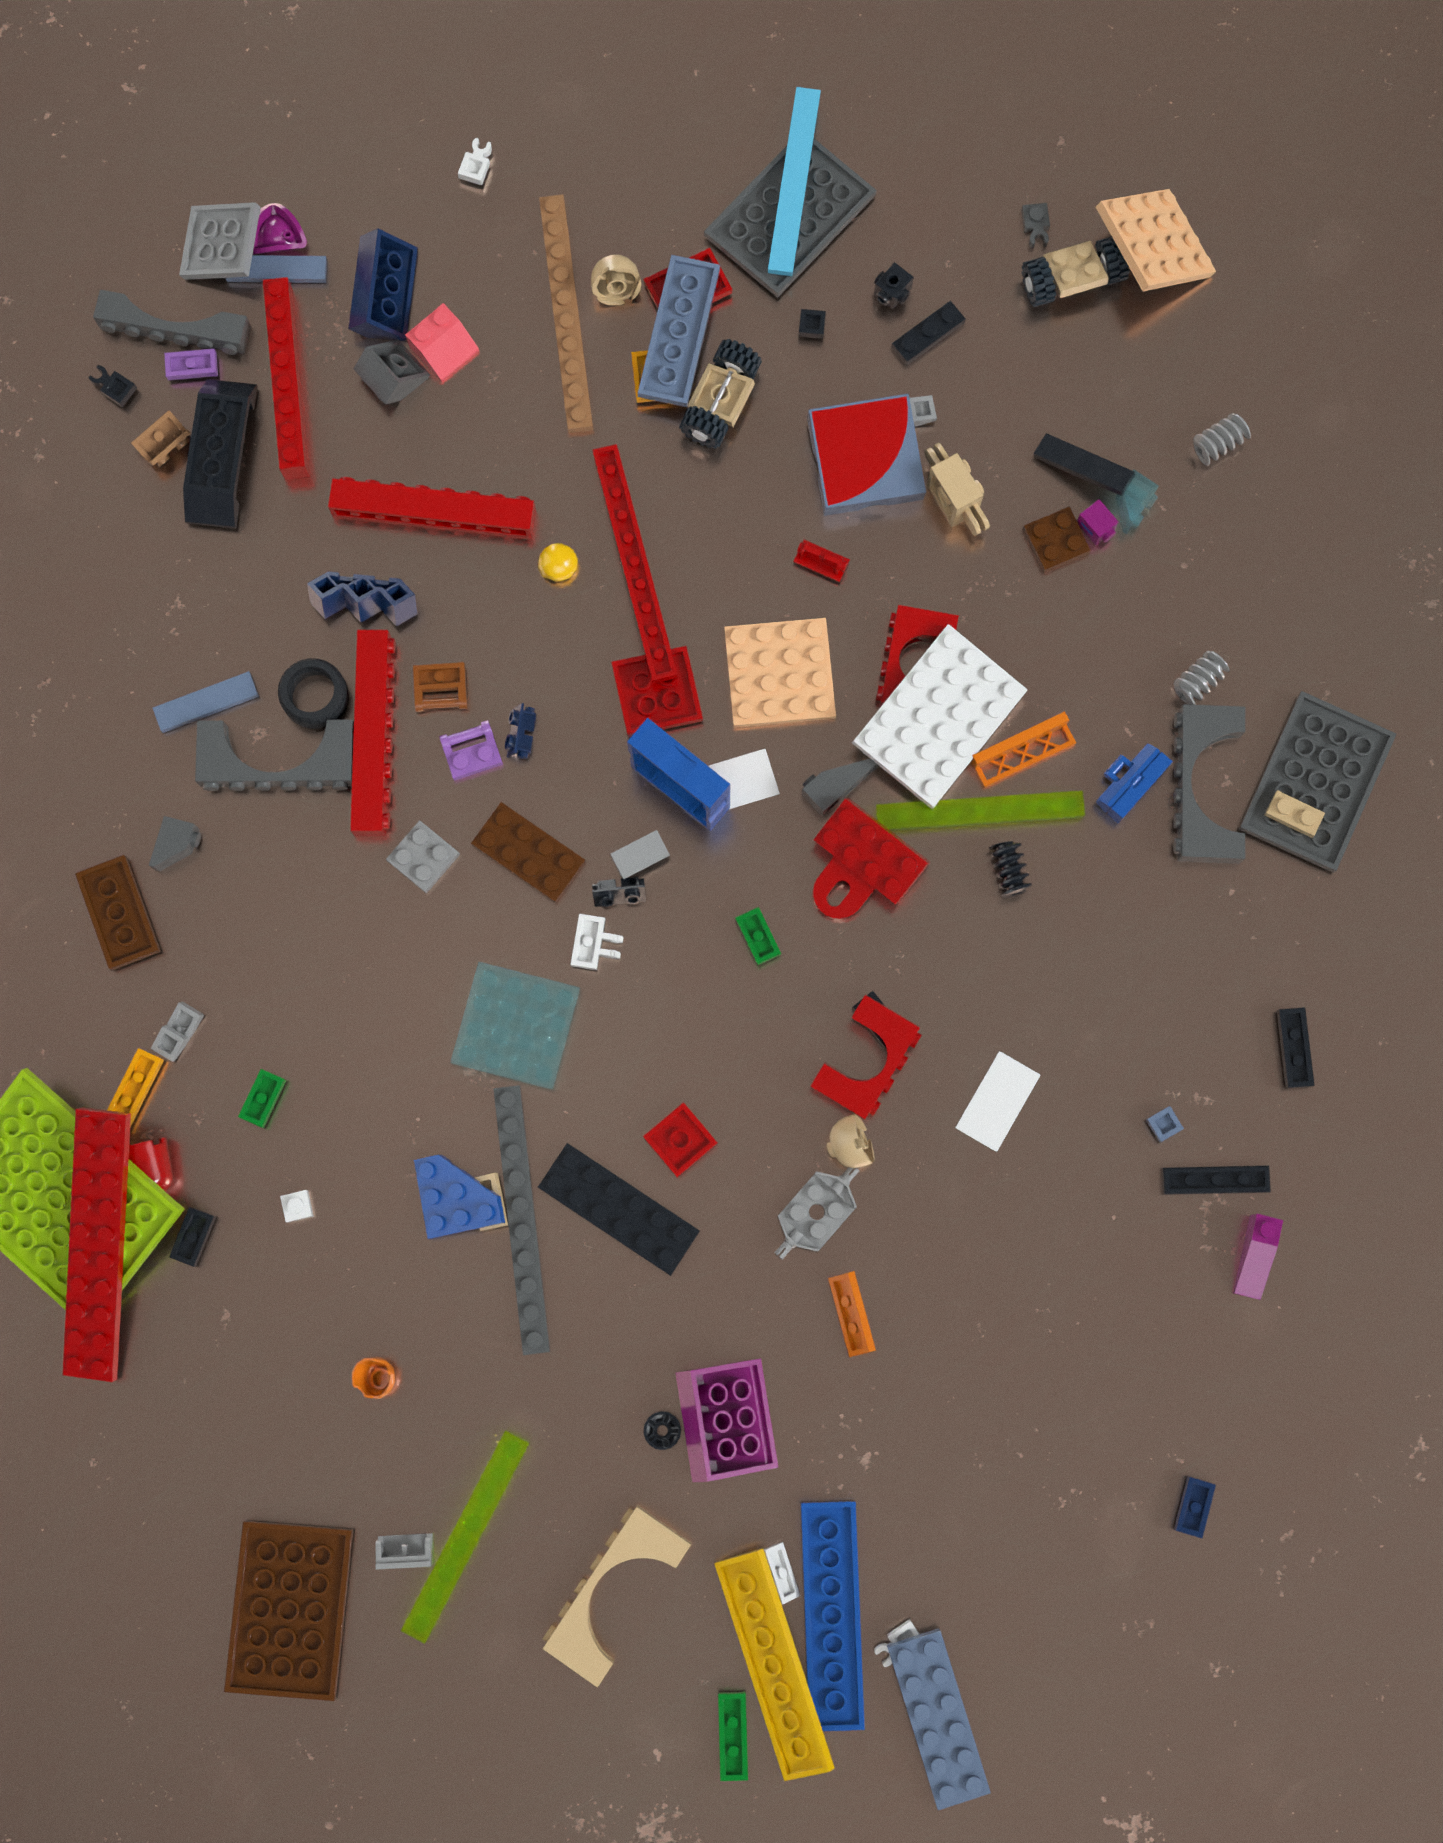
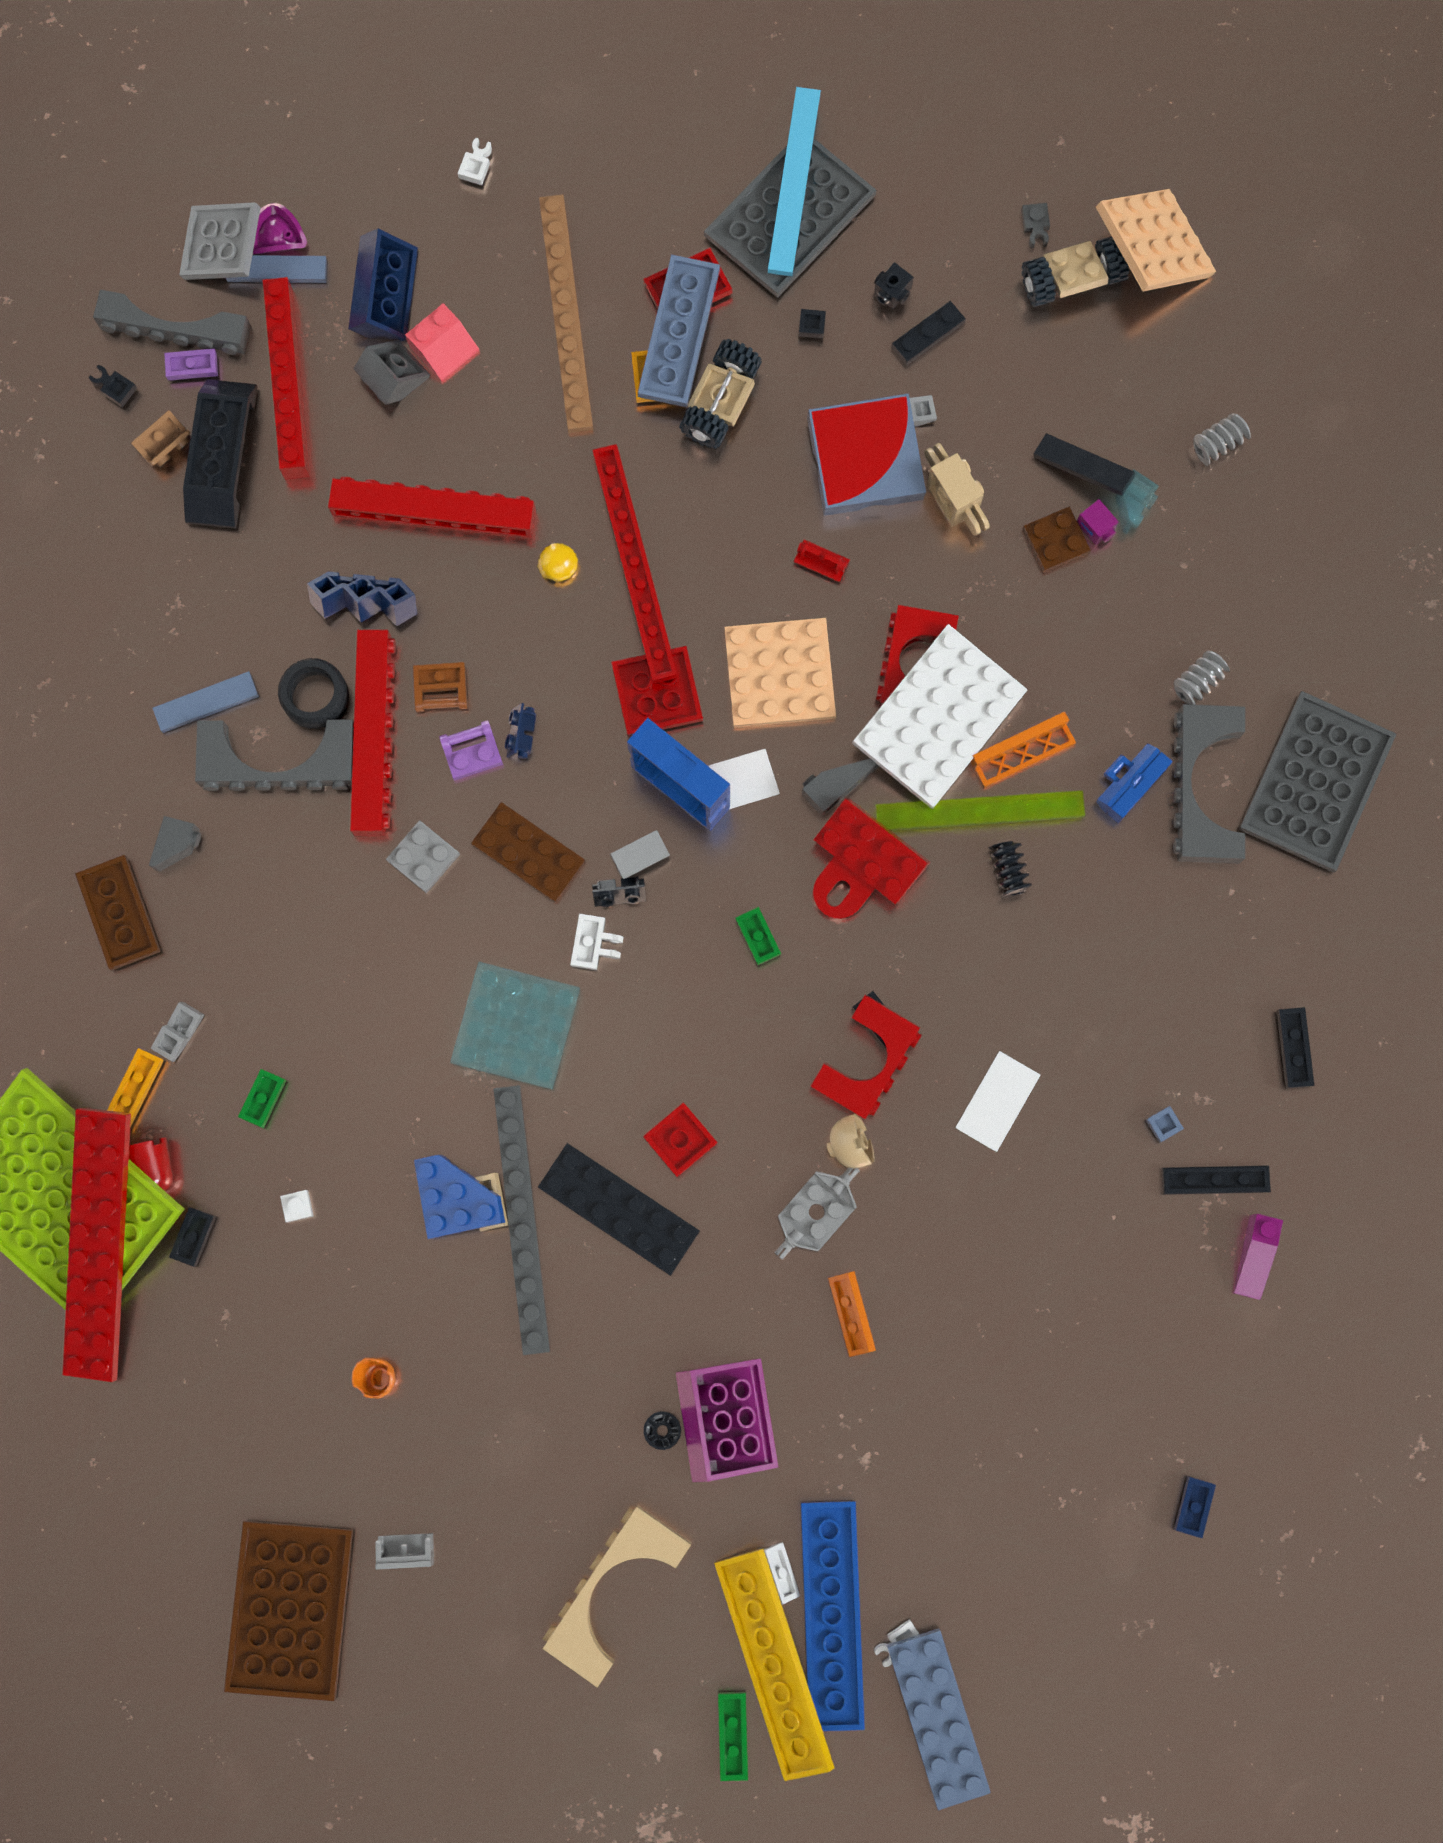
(465, 1537): clear neon green plate -> none
(615, 280): tan cylinder -> none
(1294, 814): tan plate -> none

